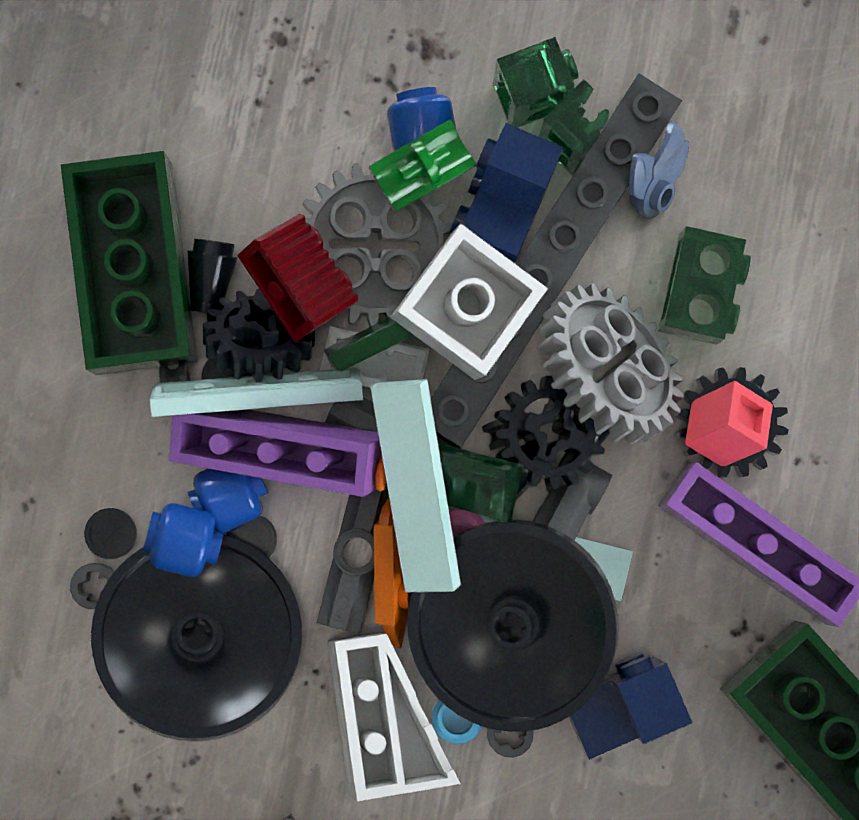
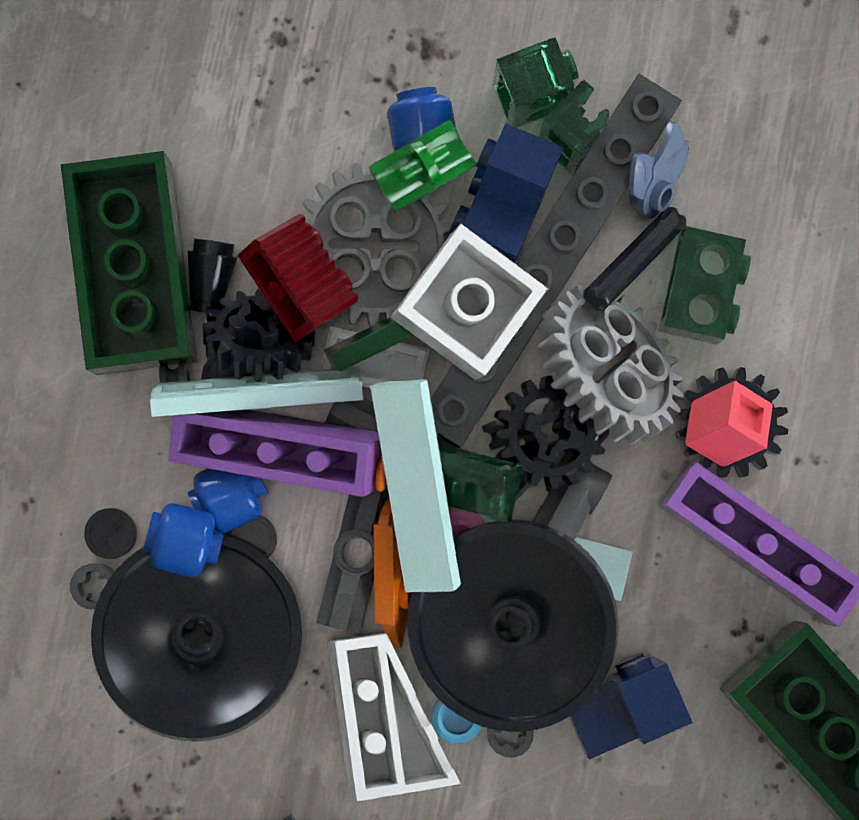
(634, 259): none -> black axle

